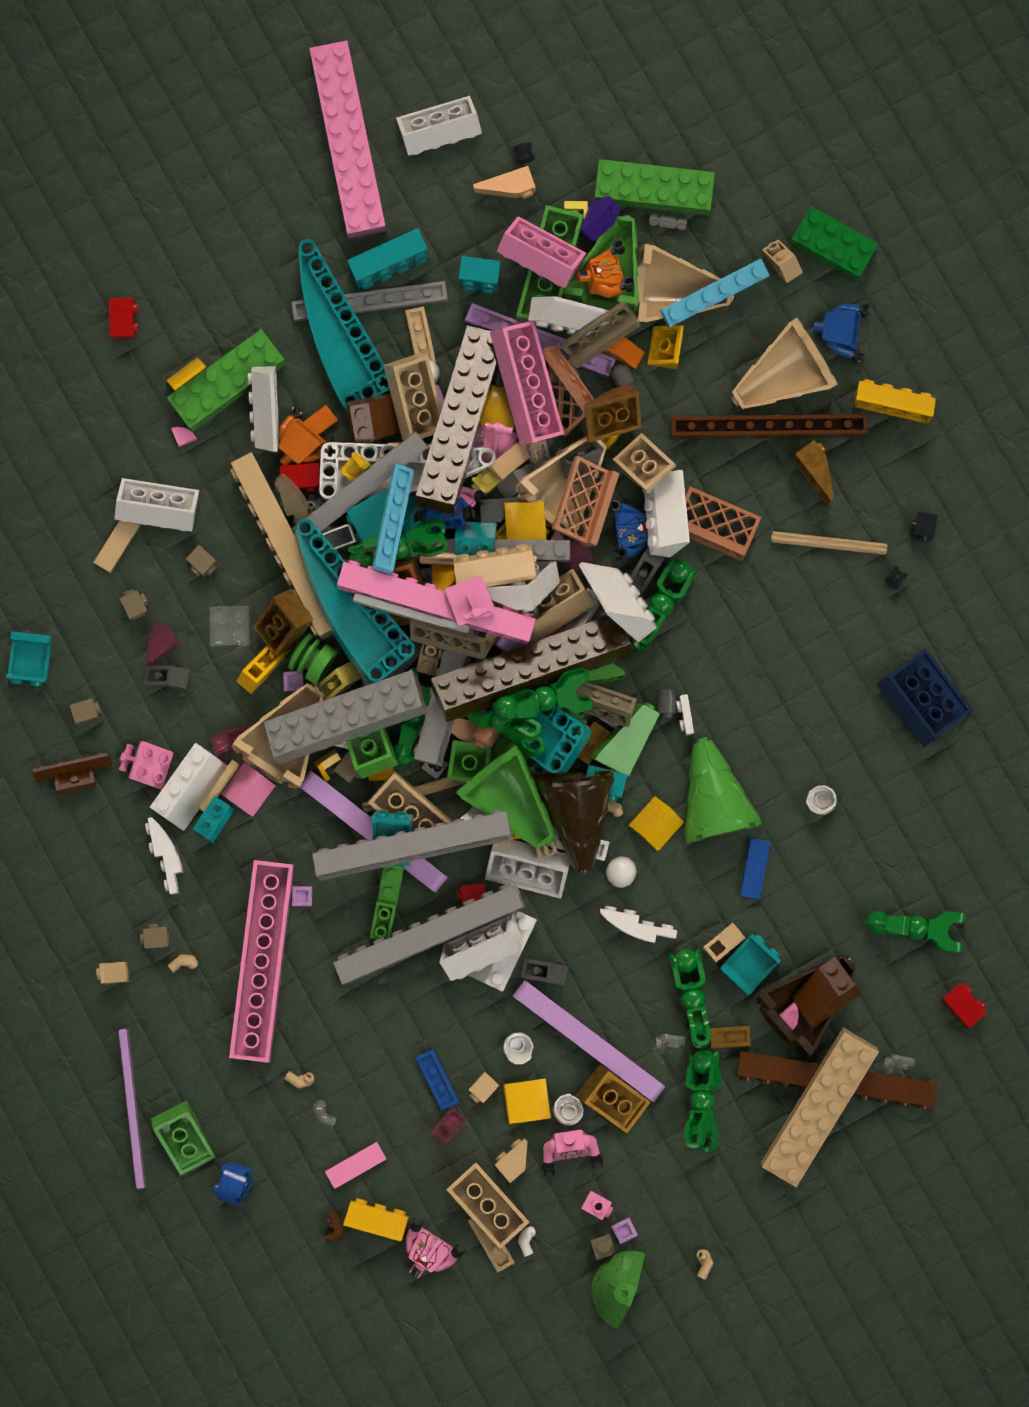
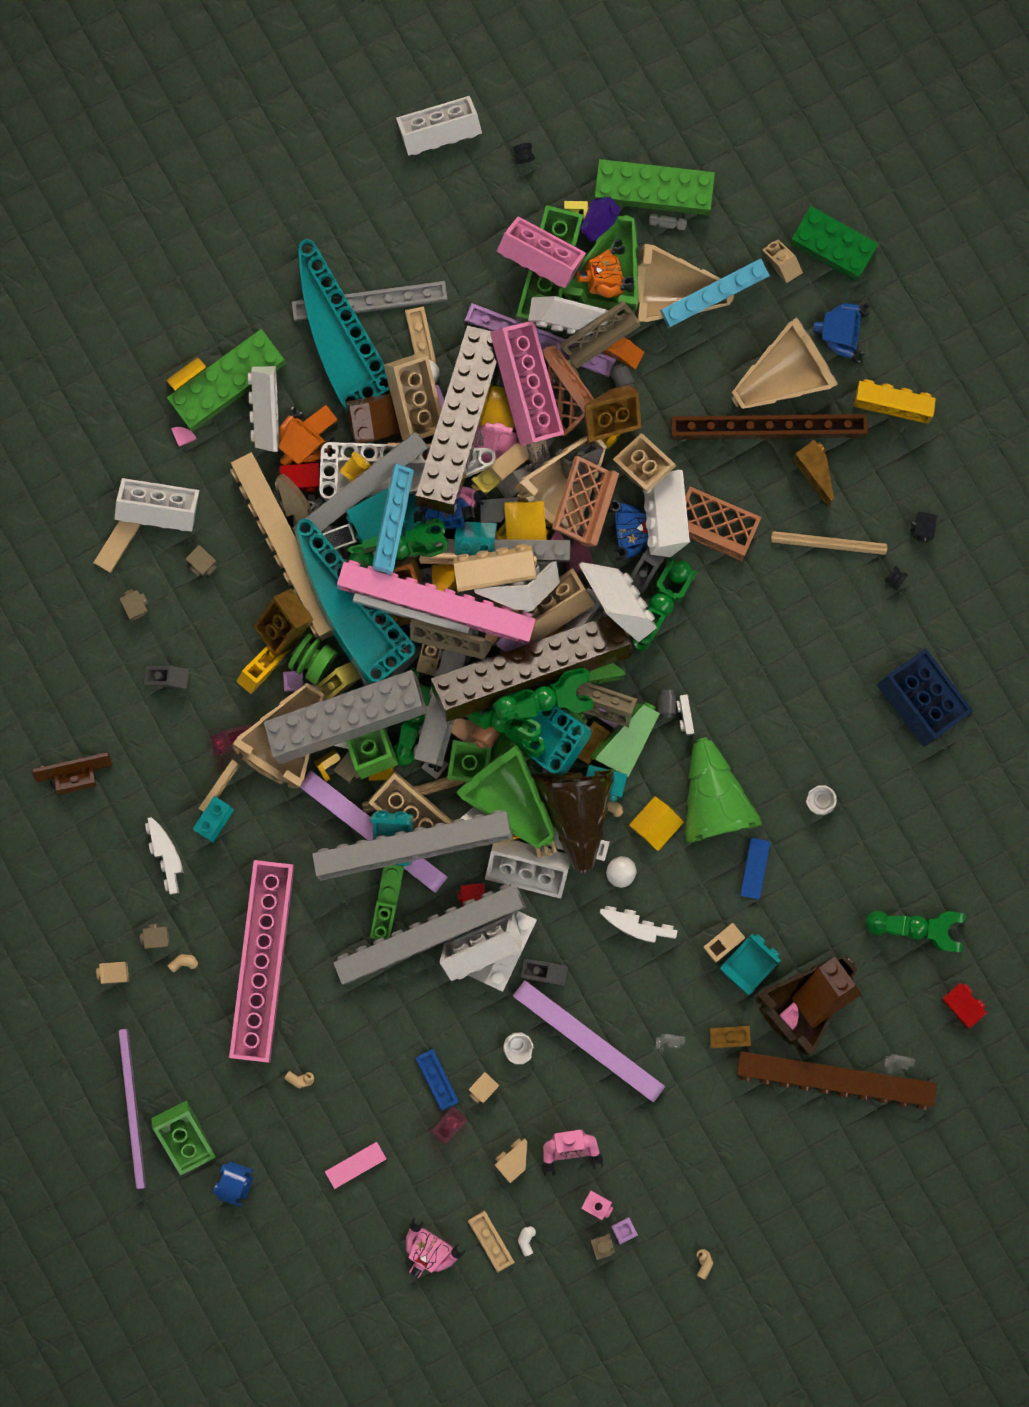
(29, 658): teal panel -> none
(85, 711): dark tan brick -> none
(122, 318): red brick -> none
(149, 764): bright pink plate -> none
(160, 642): clear pink slope -> none
(188, 787): white slope -> none
(229, 626): clear plate -> none
(248, 789): bright pink slope -> none
(302, 896): lavender tile -> none
(321, 1115): clear arm -> none
(335, 1223): reddish brown bracket -> none
(347, 139): bright pink brick -> none
(376, 1219): yellow slope -> none
(388, 259): teal brick -> none
(470, 600): bright pink plate -> none
(479, 274): teal brick -> none
(487, 1206): tan brick -> none
(511, 184): light nougat slope -> none
(527, 1101): yellow slope -> none
(568, 1109): white hair -> none
(613, 1098): pearl gold slope -> none
(616, 1285): bright green cone -> none
(665, 346): yellow slope -> none
(693, 997): green piece -> none
(702, 1100): green piece -> none
(819, 1107): tan brick -> none

